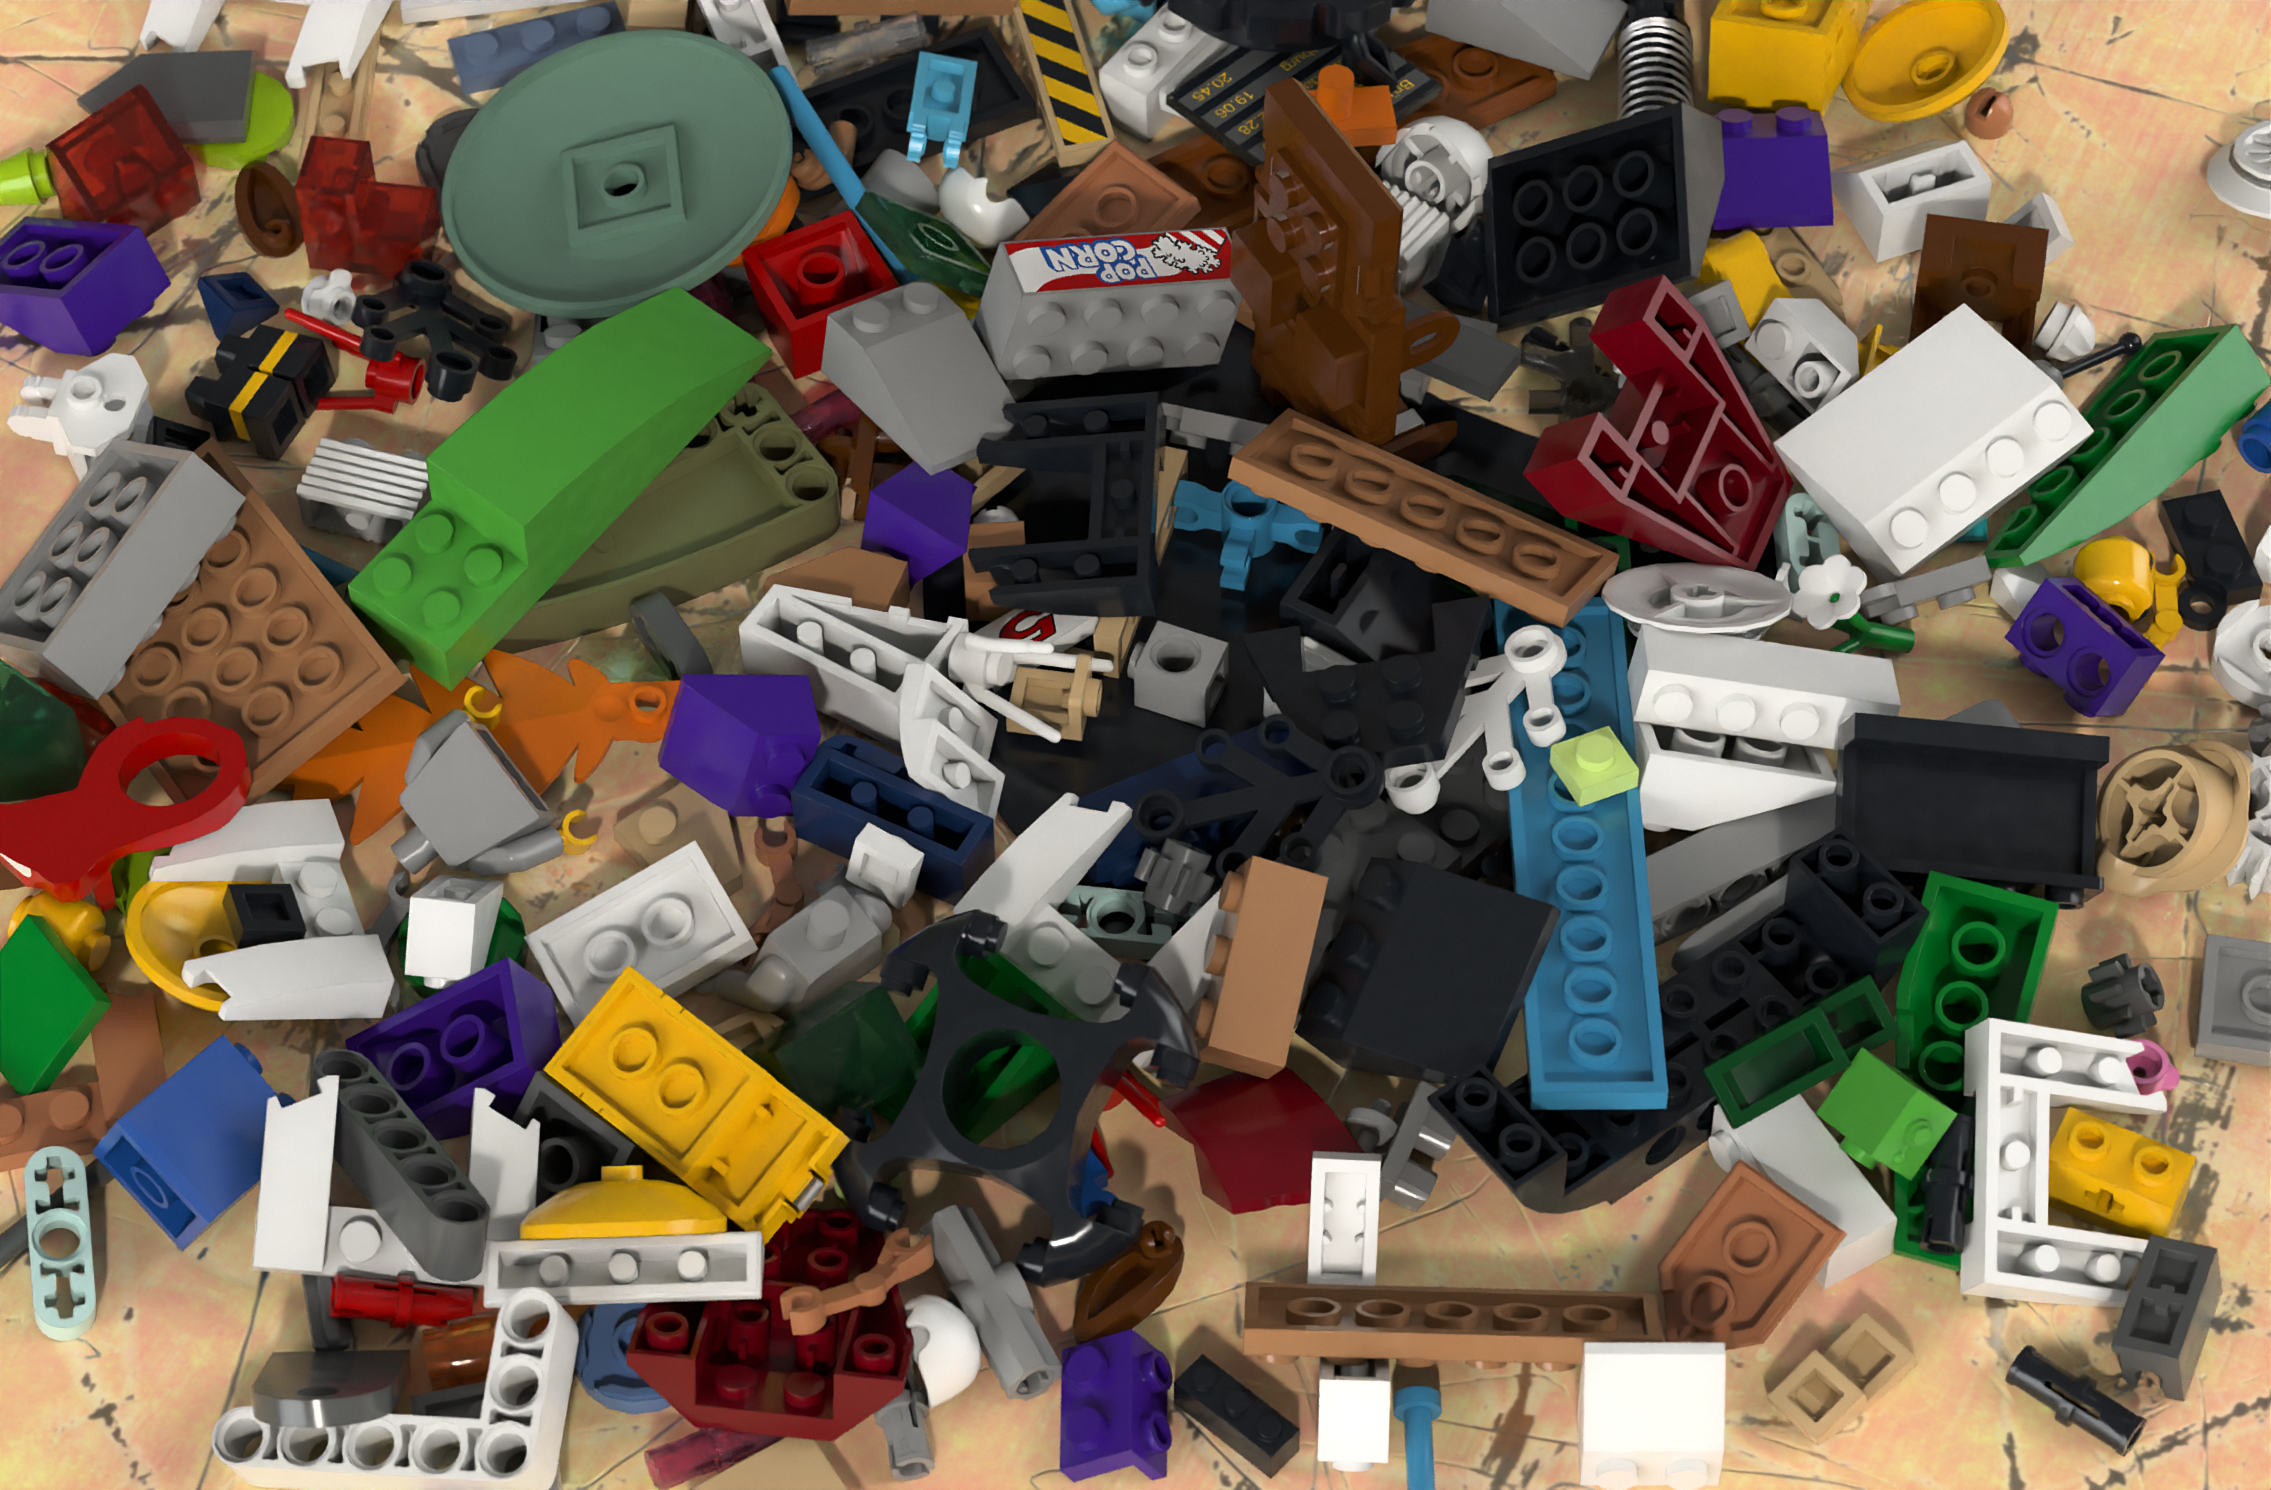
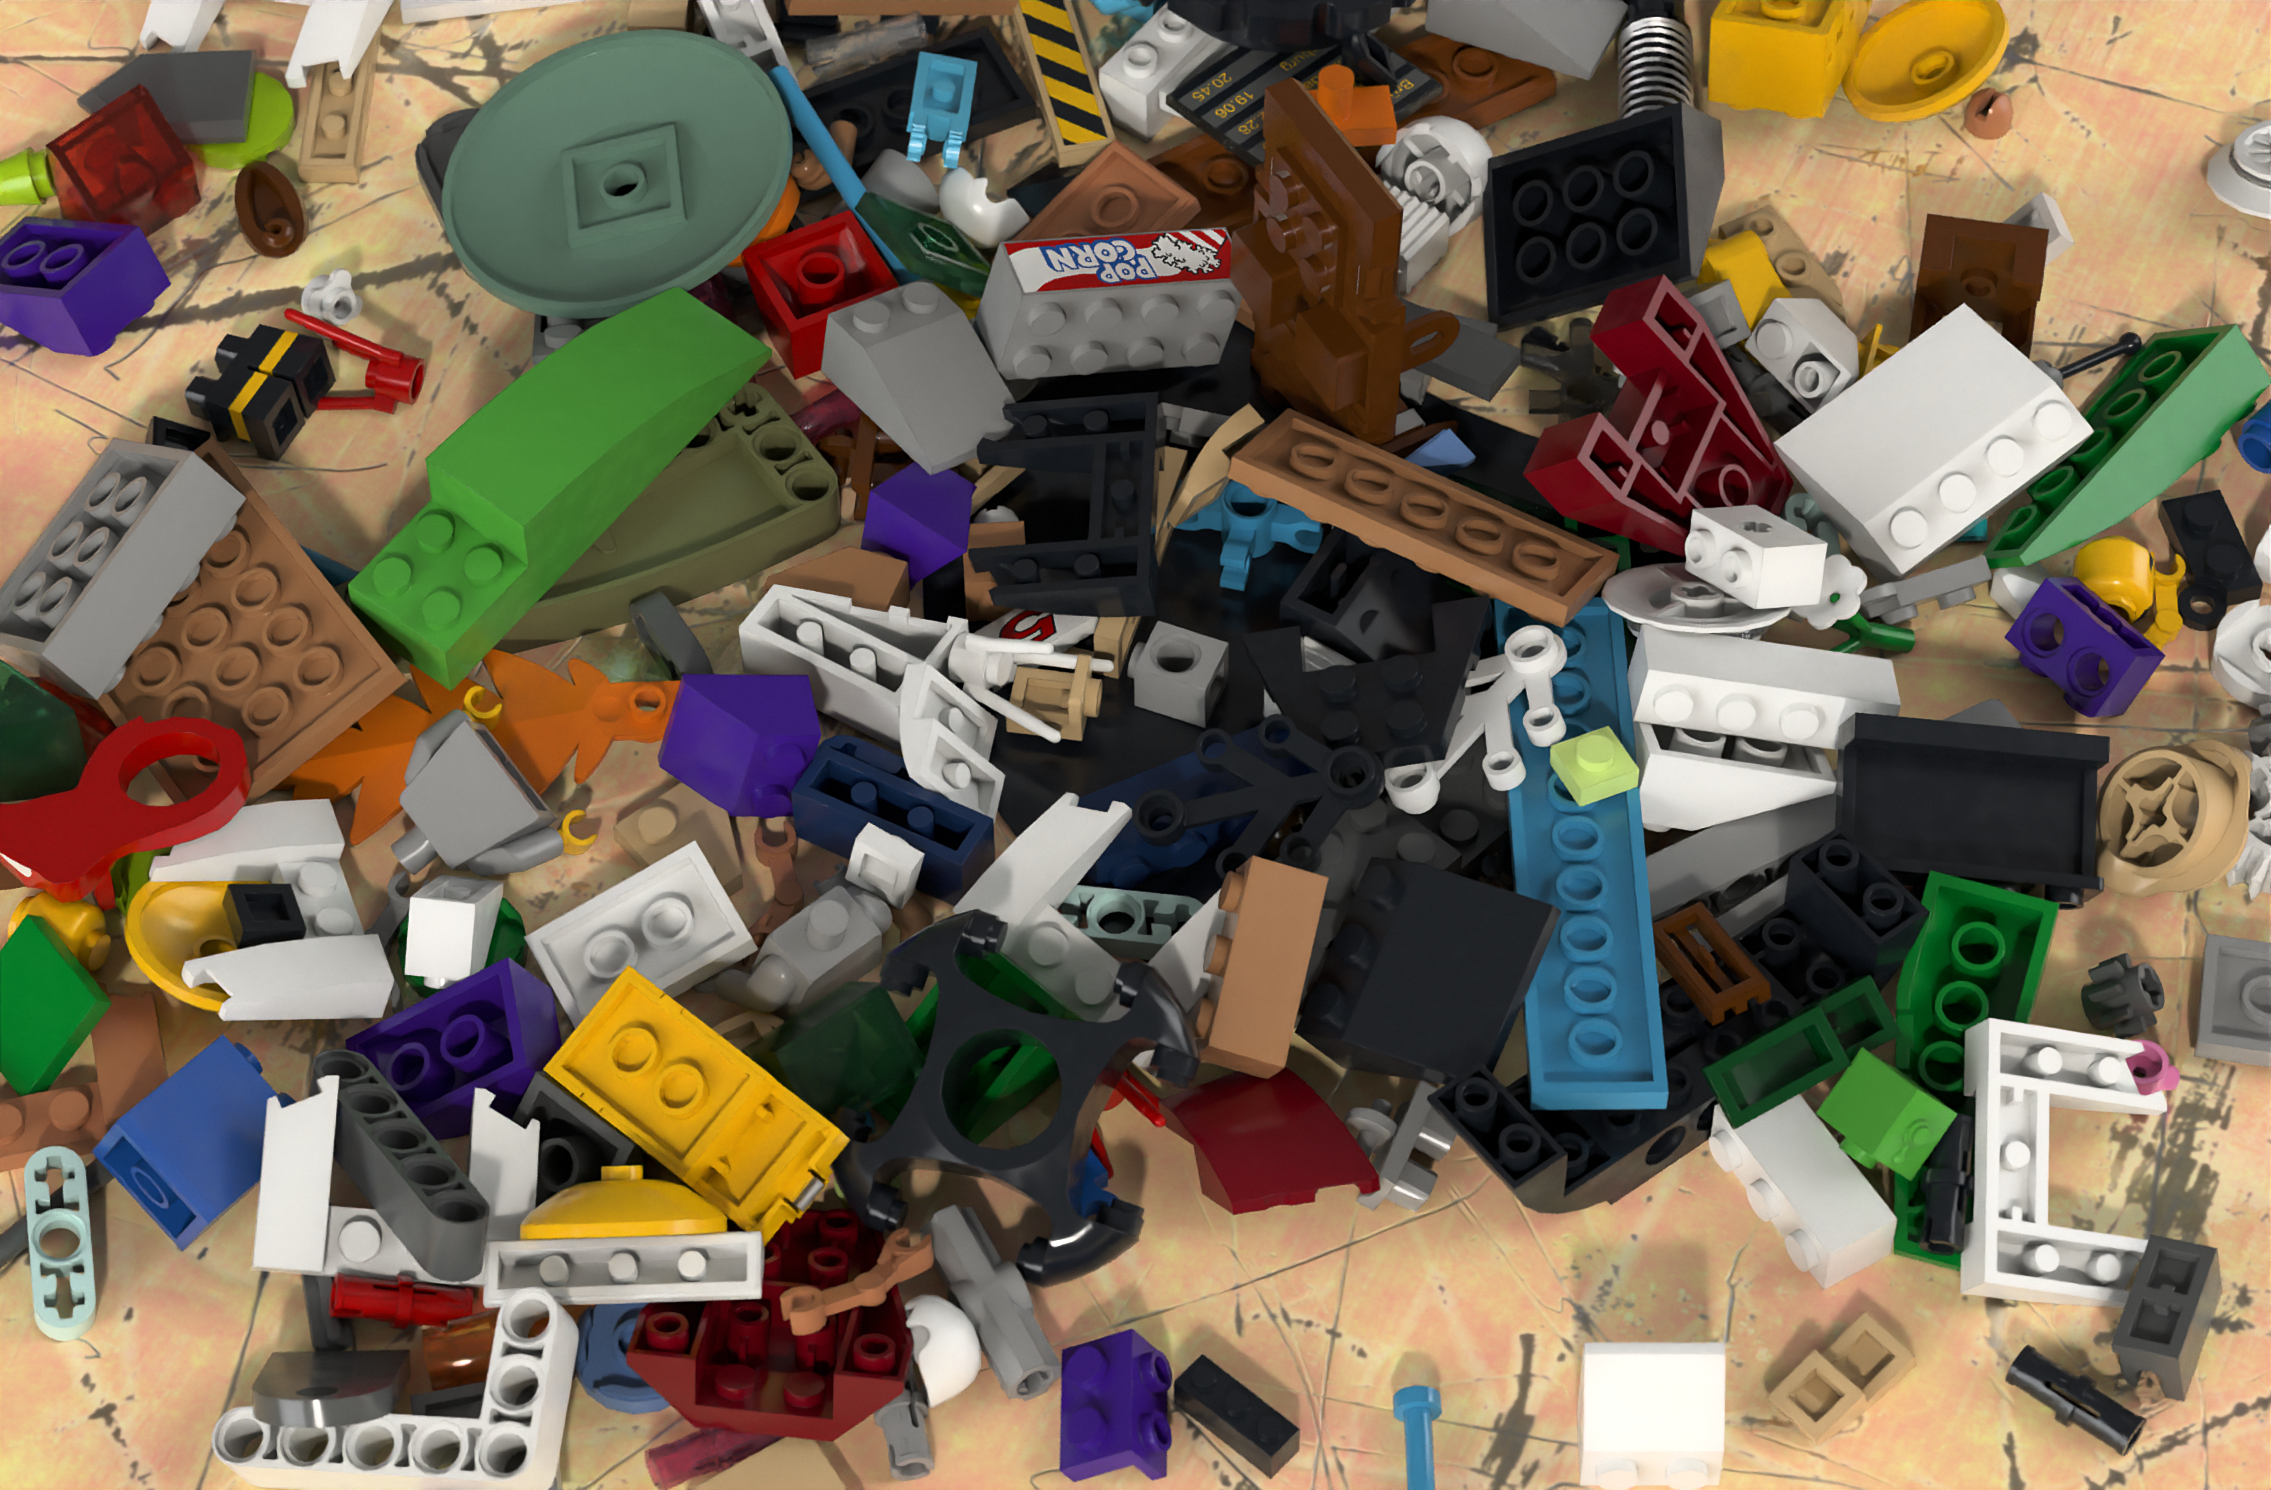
(85, 409): white hinge -> none
(235, 303): dark blue slope -> none
(356, 220): clear red brick -> none
(362, 490): white brick -> none
(427, 289): black plant -> none
(499, 54): sand blue plate -> none
(1131, 1285): reddish brown arm -> none
(1176, 876): dark grey gear -> none
(1211, 468): none -> tan slope
(1344, 1218): white tile -> none
(1354, 1414): white slope -> none
(1440, 1324): medium nougat plate -> none
(1442, 454): none -> medium blue slope
(1459, 272): black plate -> none
(1732, 997): none -> reddish brown tile
(1742, 1262): nougat tile -> none
(1755, 556): none -> white brick
(1774, 170): dark purple slope -> none
(1895, 191): white slope -> none
(2066, 333): white plate -> none
(2116, 1177): yellow brick -> none

